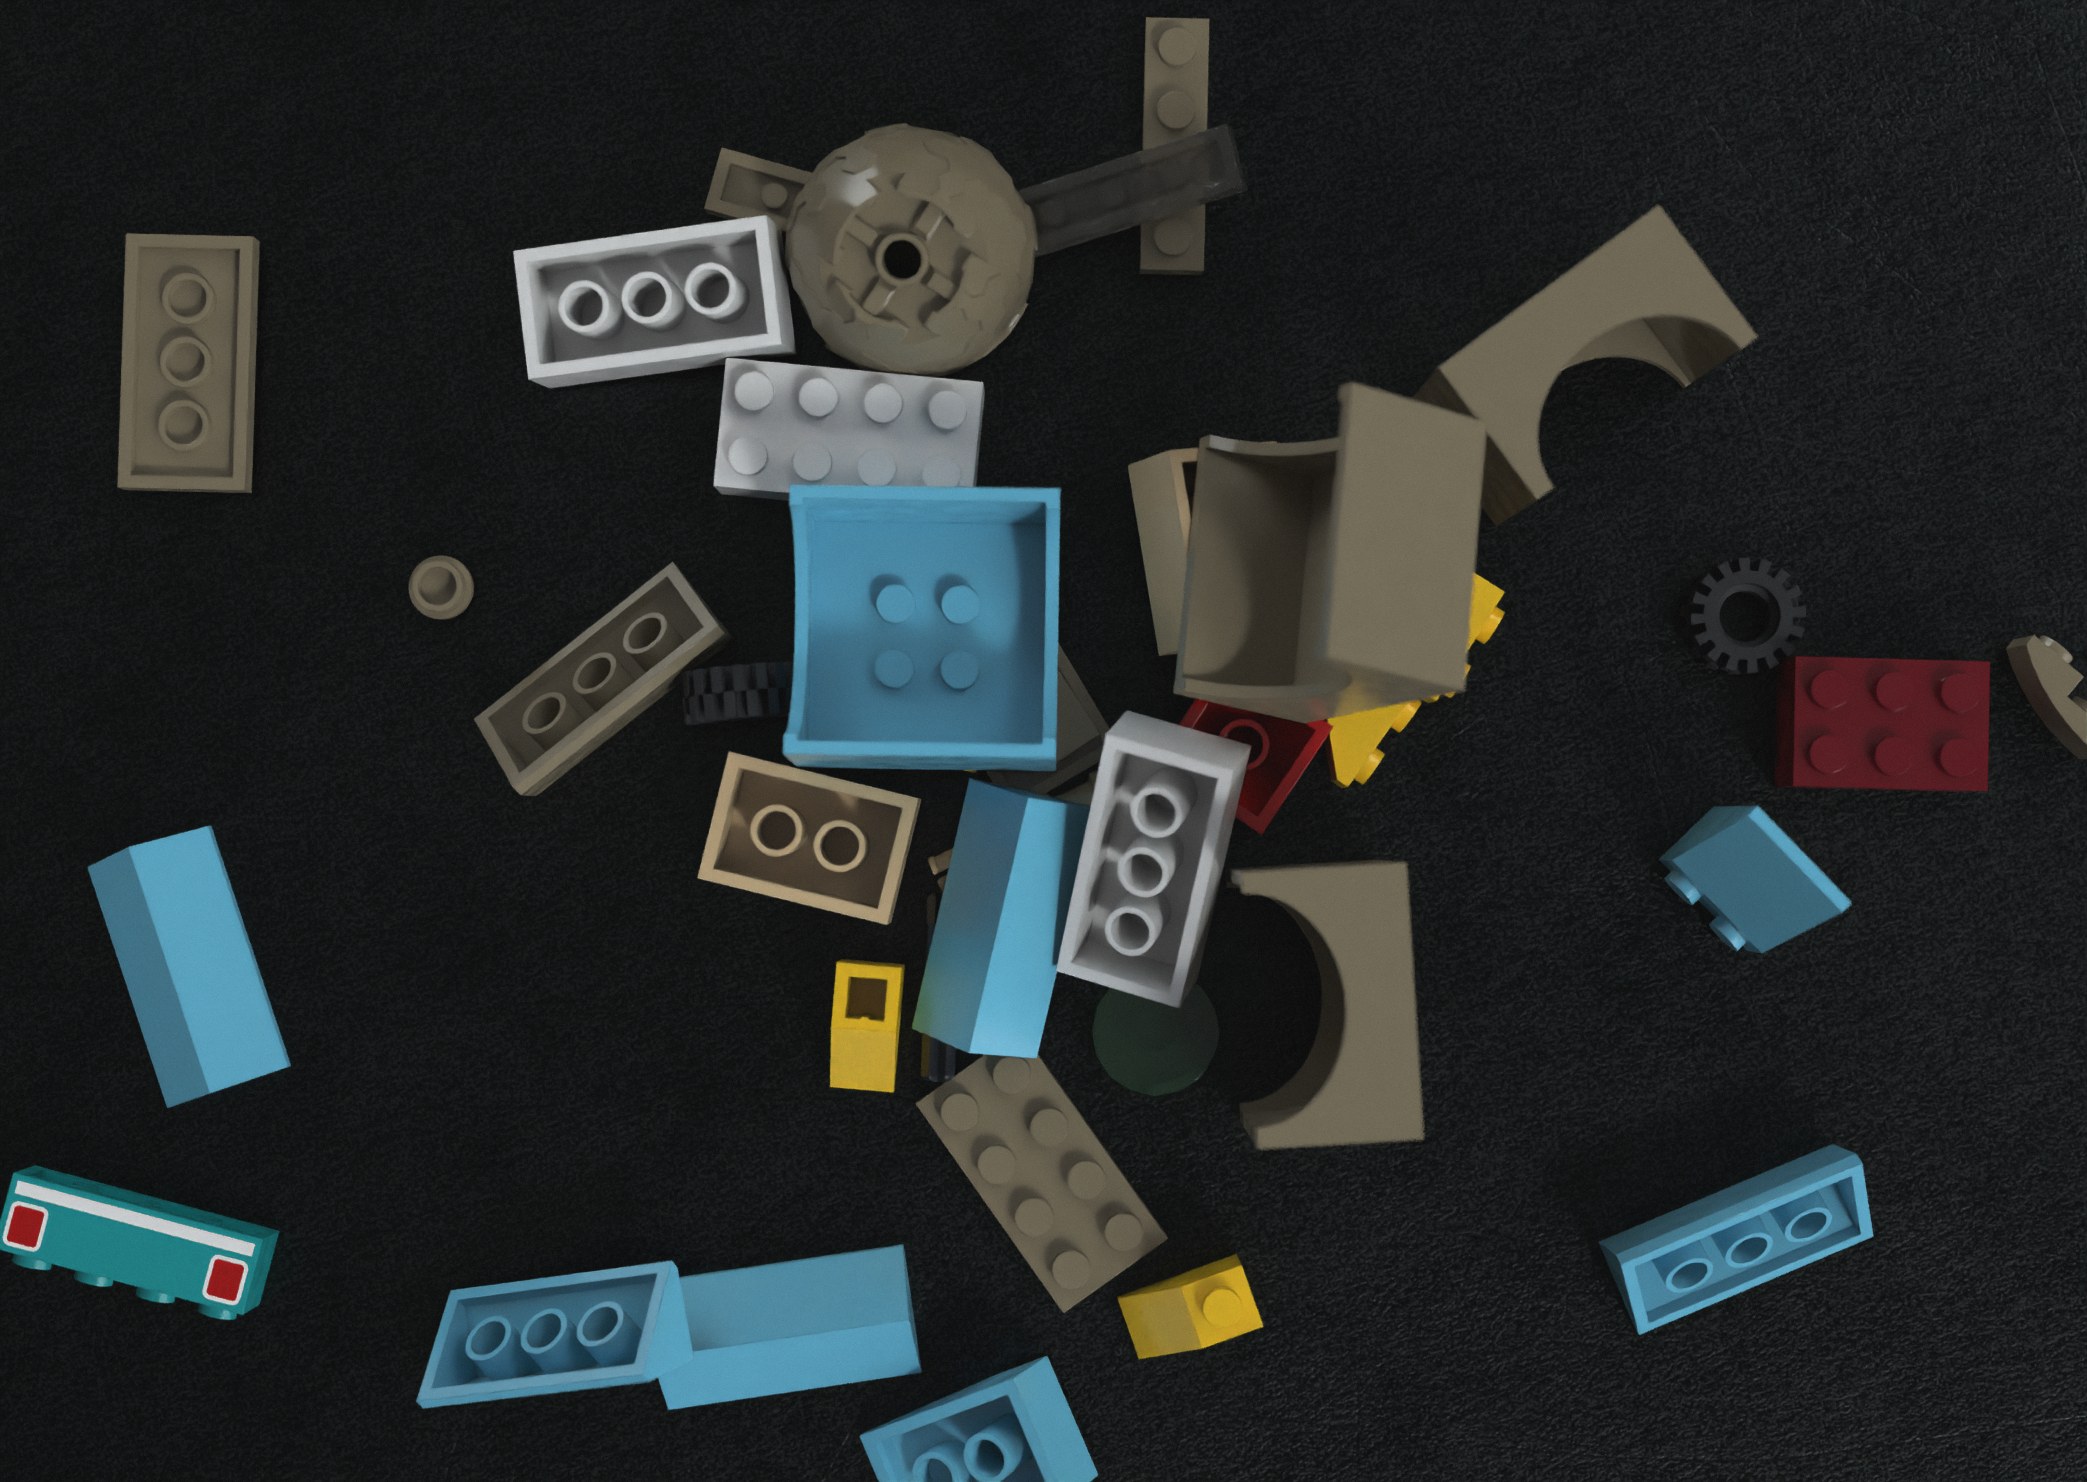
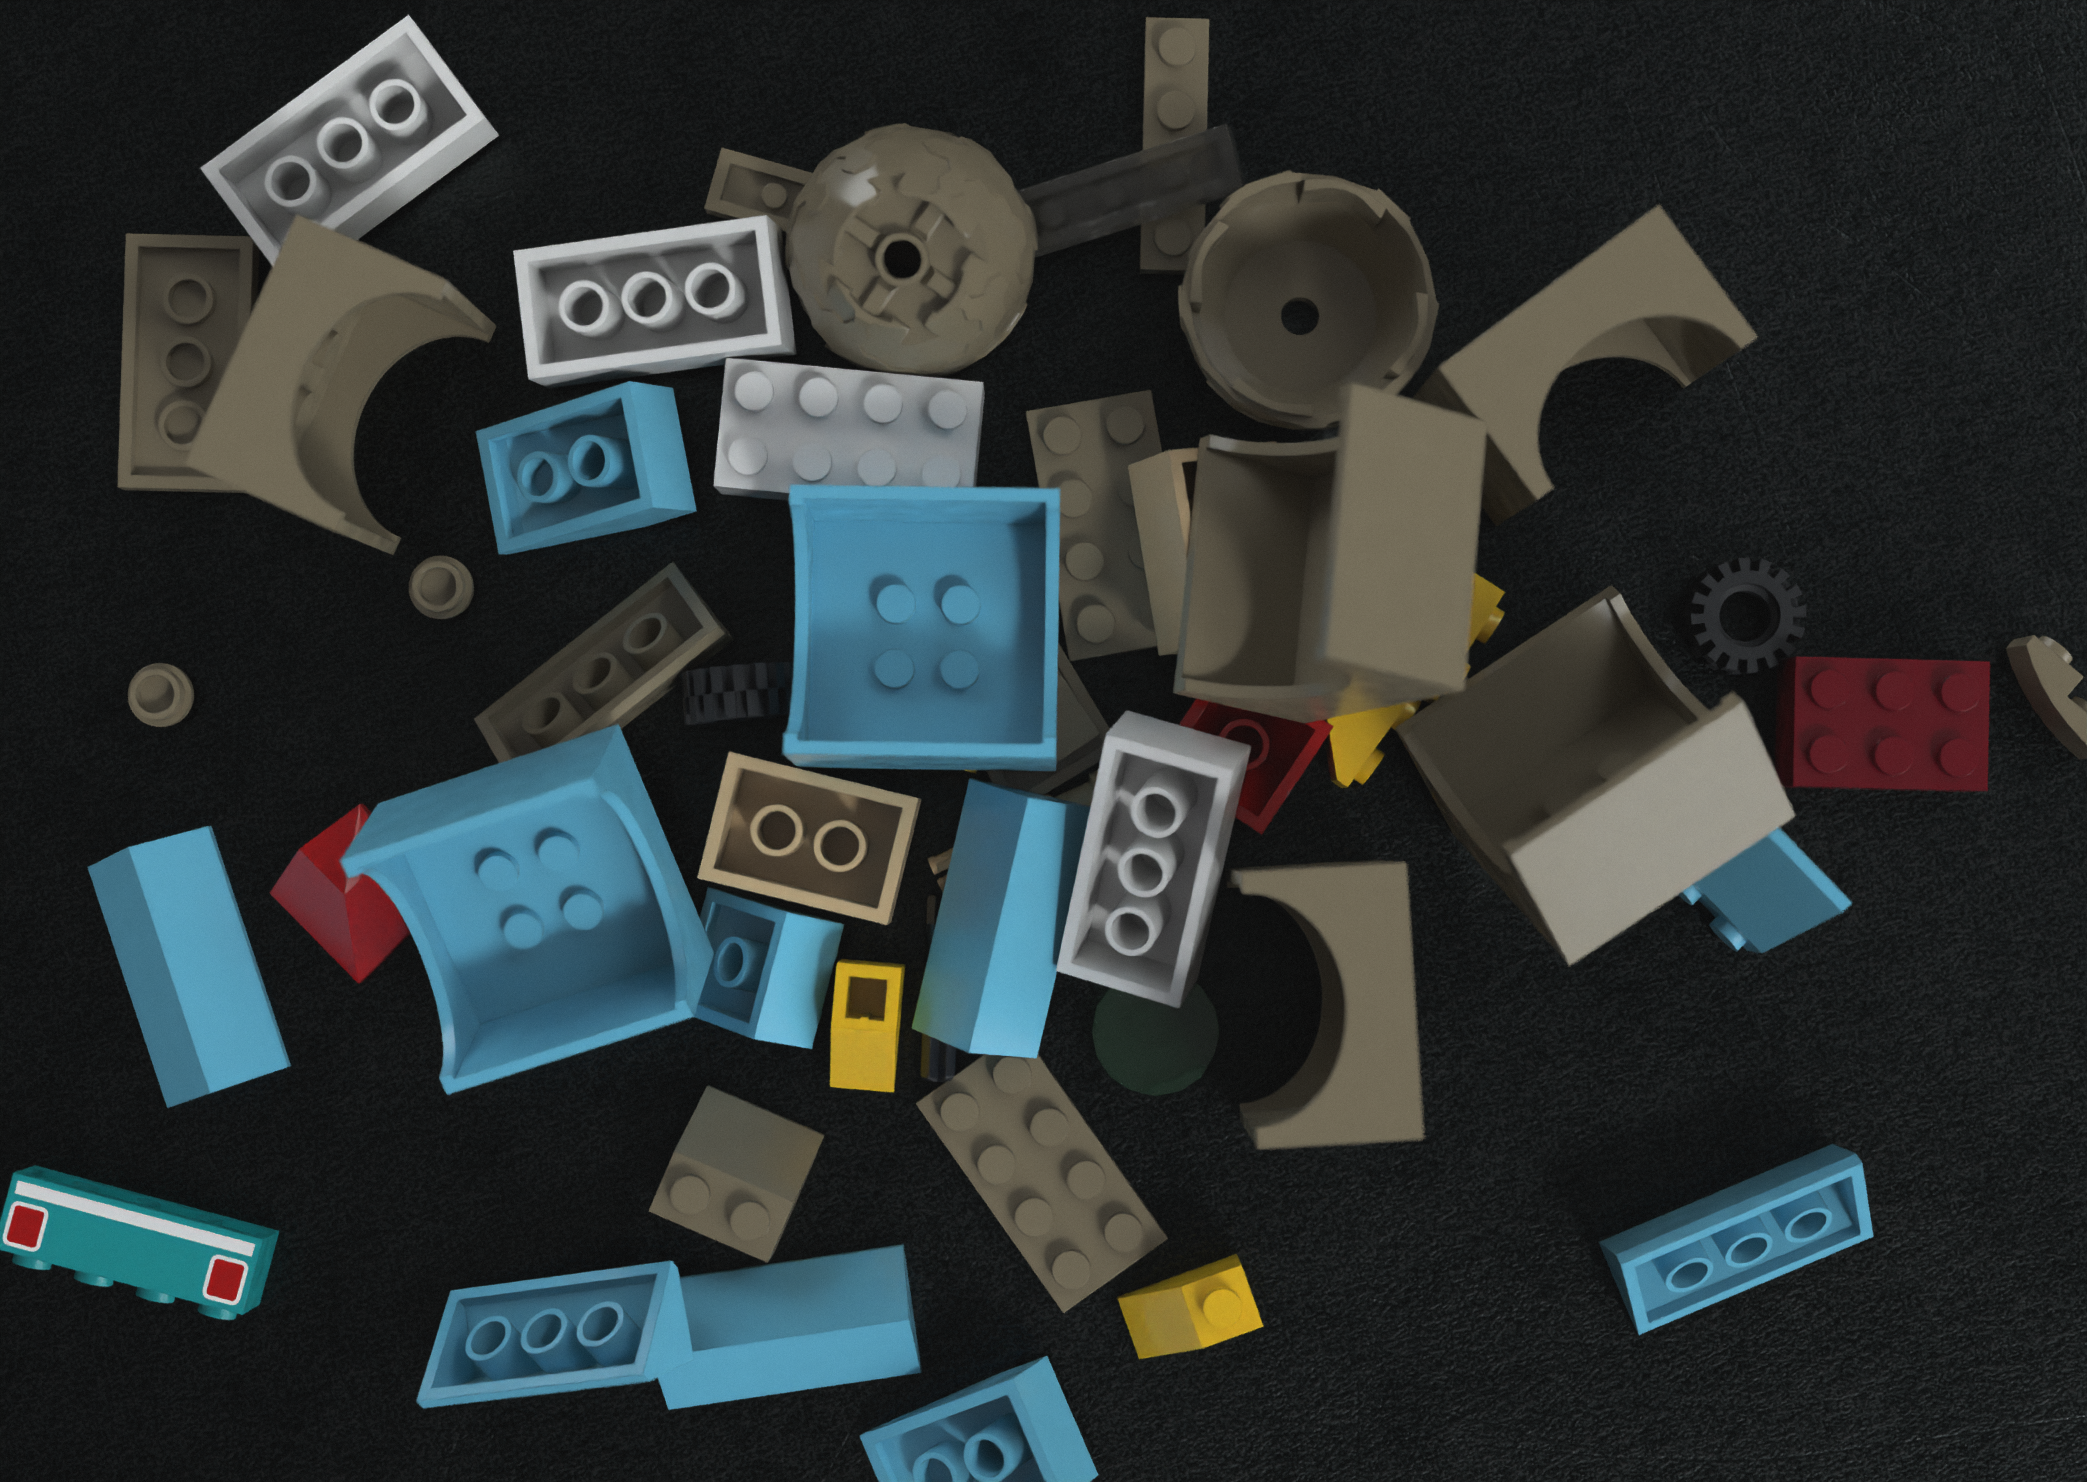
(160, 695): none -> dark tan plate
(308, 364): none -> dark tan container
(343, 914): none -> red slope
(353, 143): none -> white brick
(539, 906): none -> medium azure container
(586, 468): none -> medium azure slope
(737, 1173): none -> dark tan slope
(766, 968): none -> medium azure slope
(1101, 565): none -> dark tan plate
(1318, 245): none -> dark tan piece
(1593, 776): none -> dark tan container

